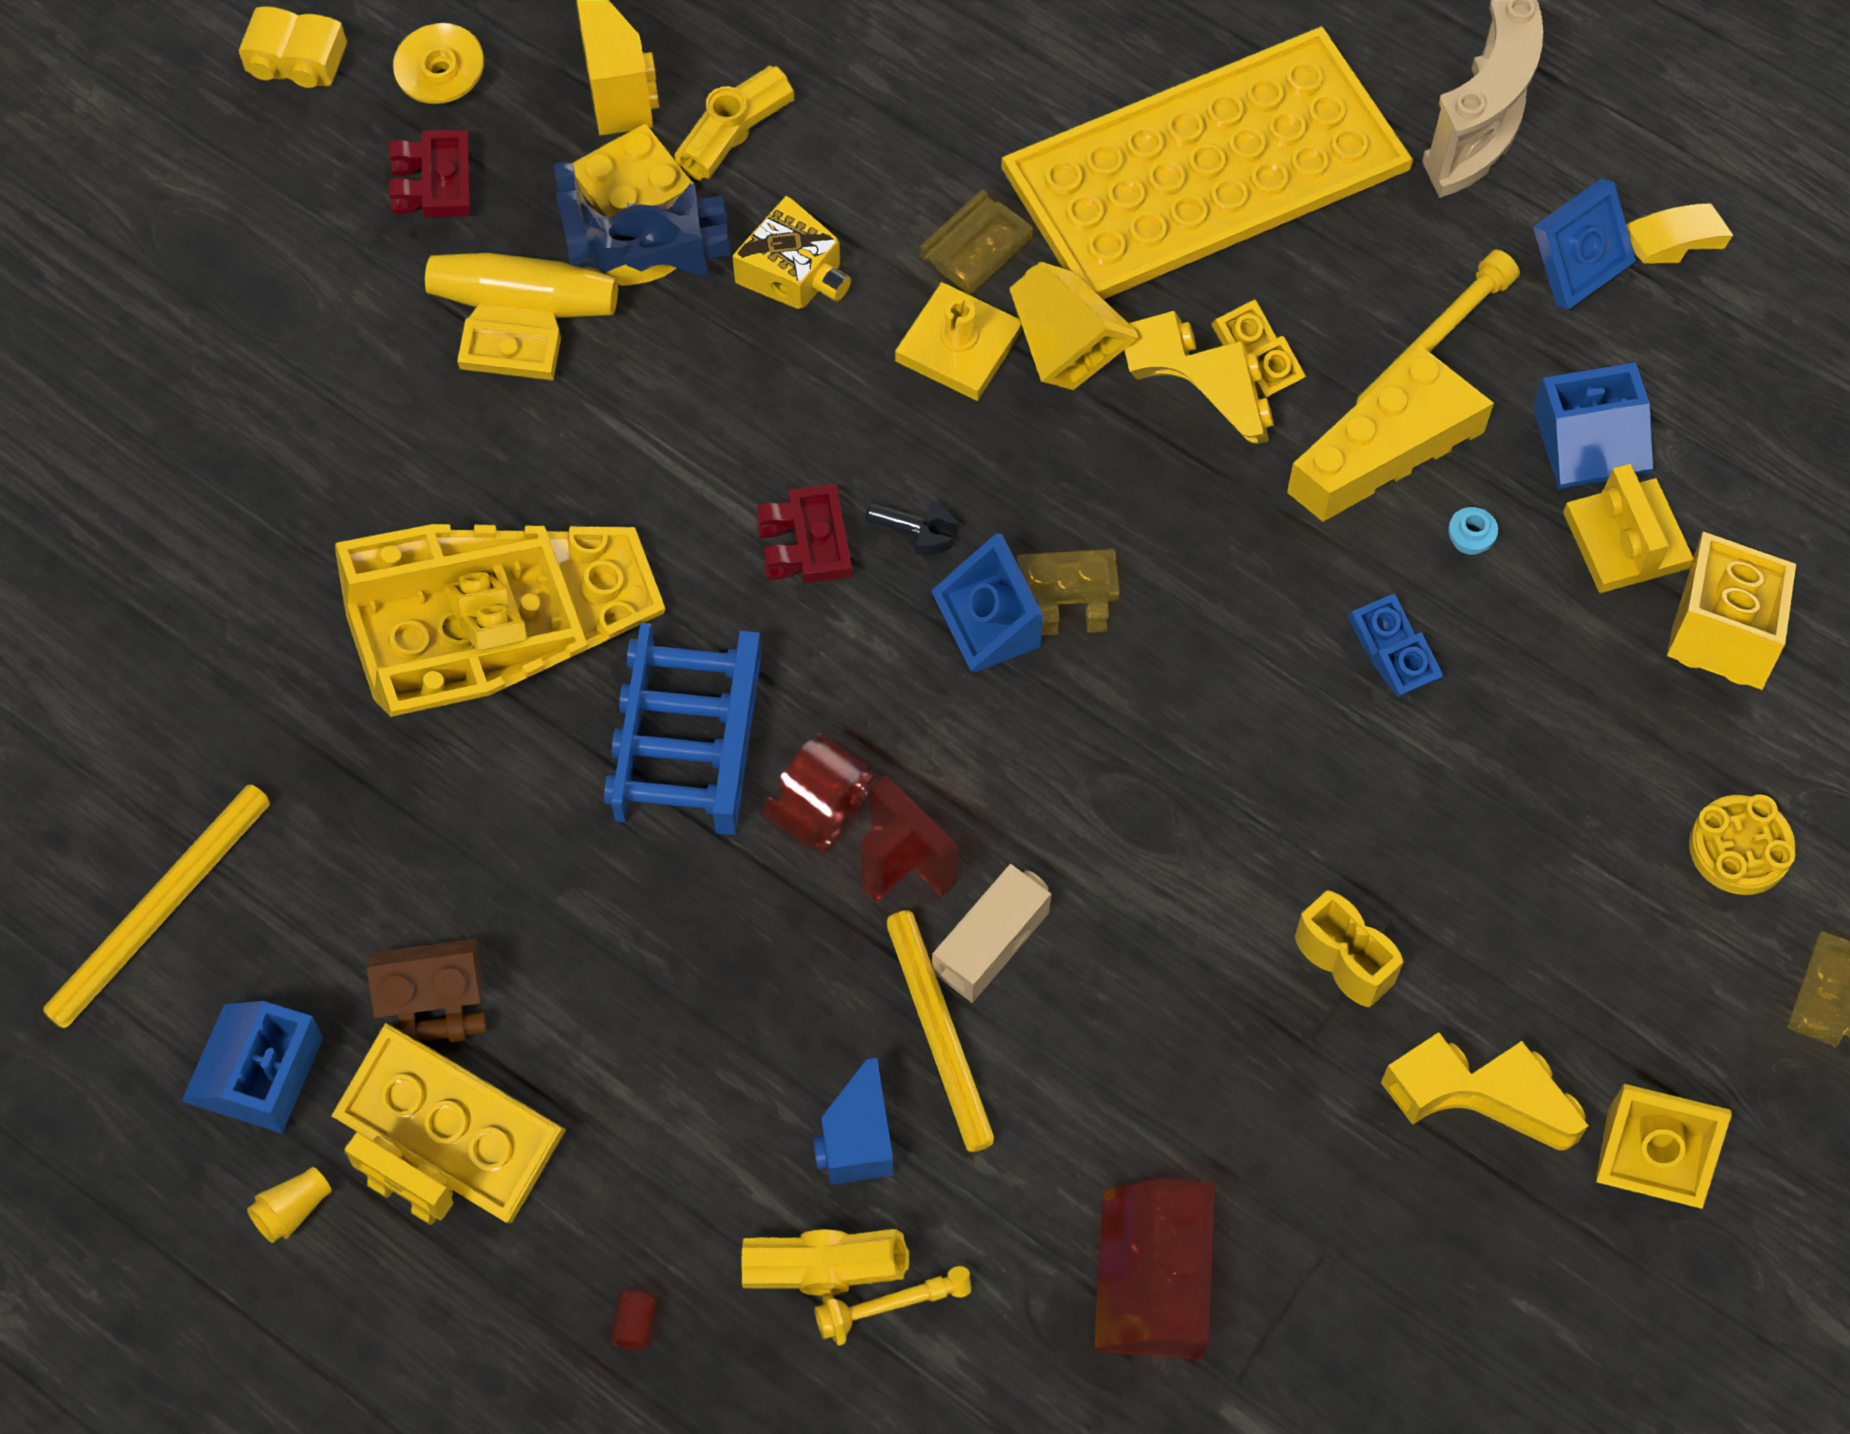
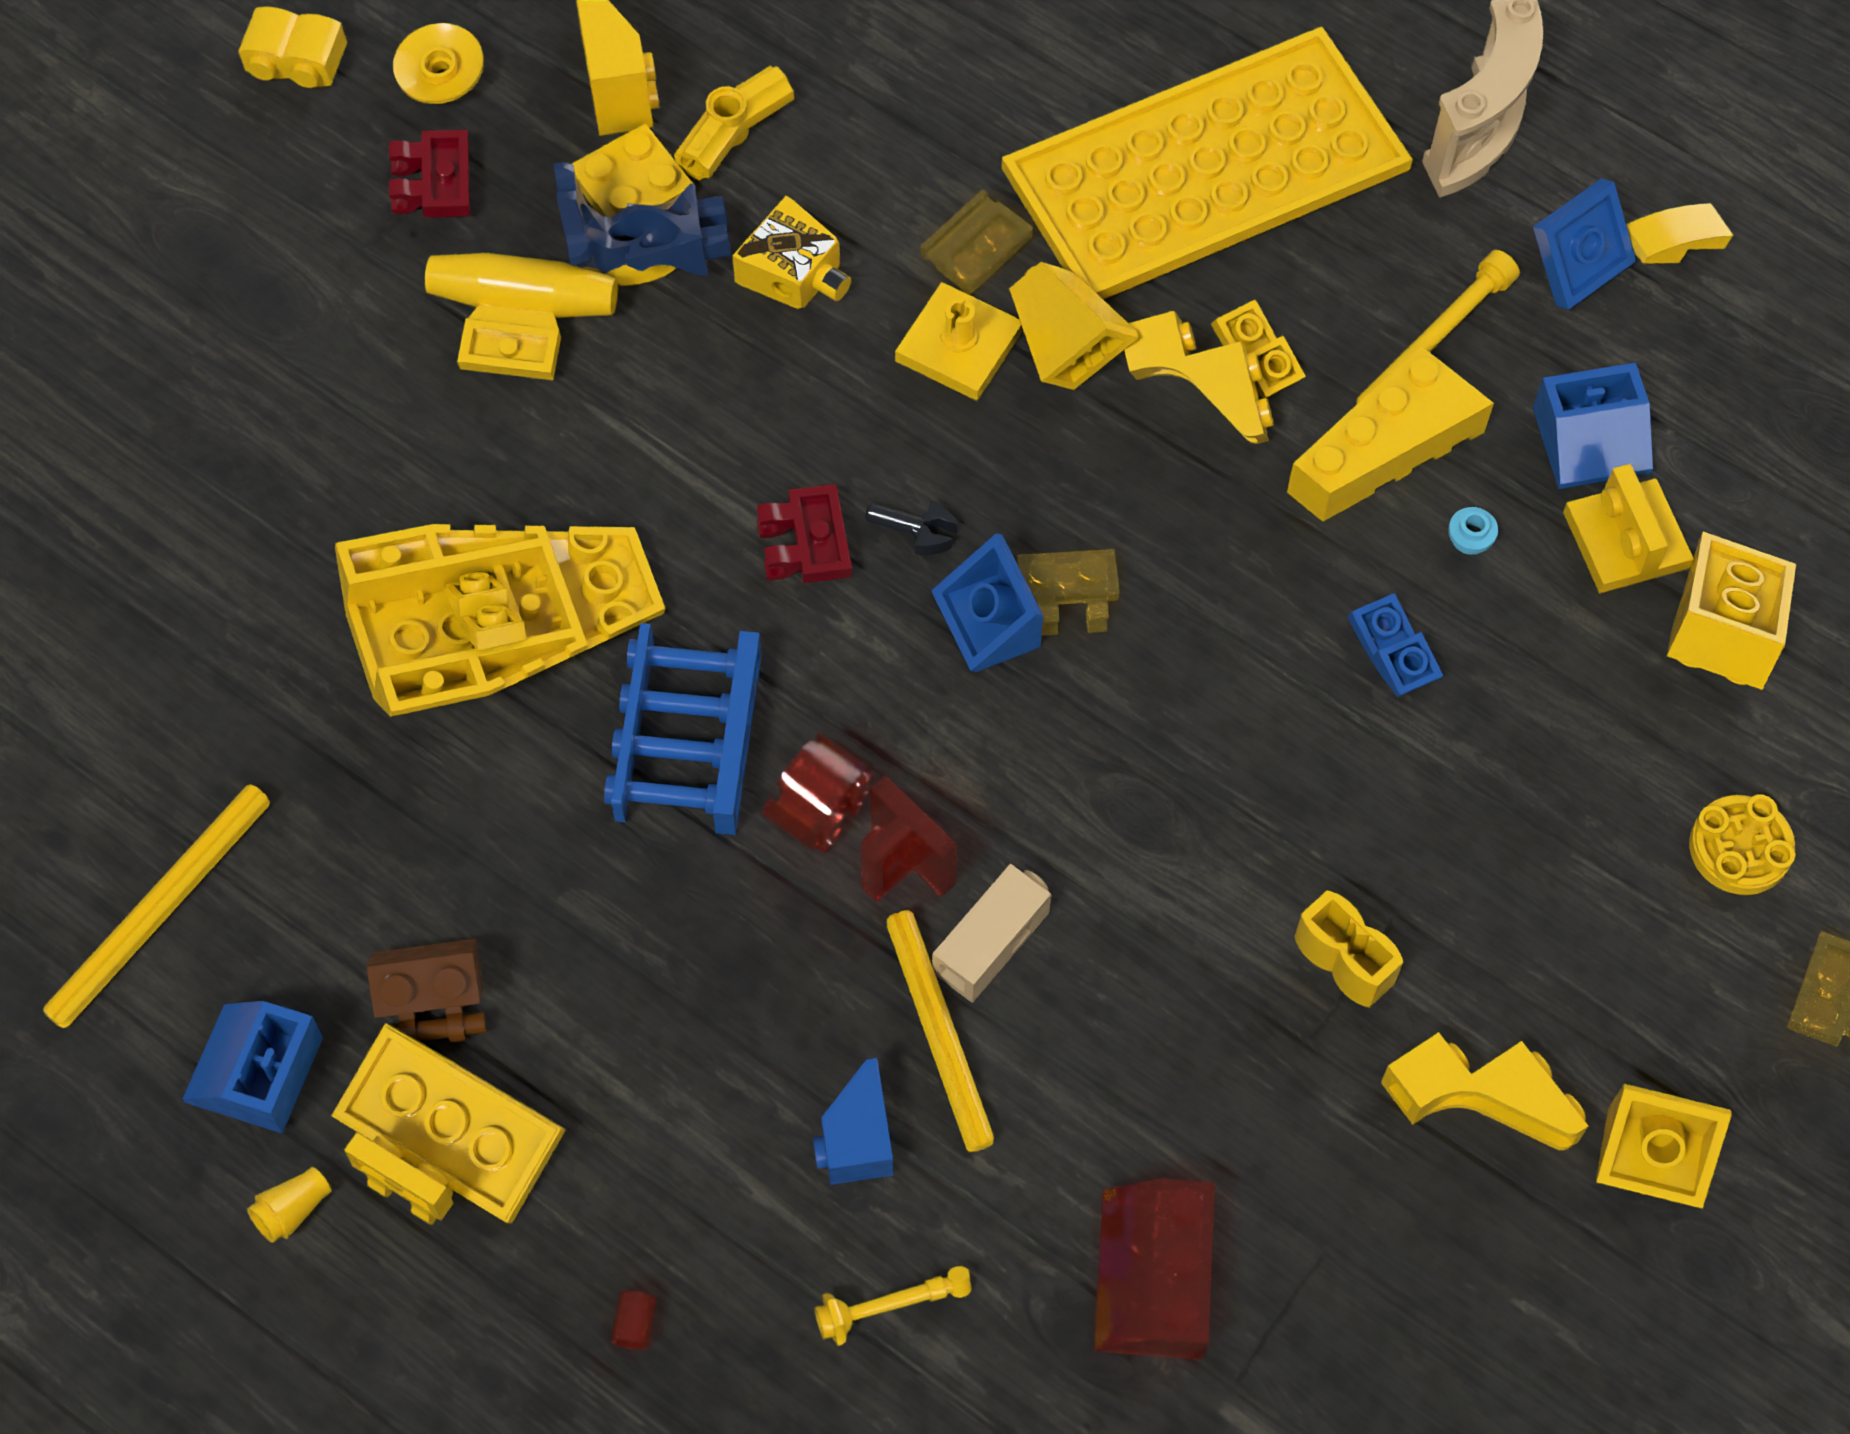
(824, 1260): yellow piece -> none

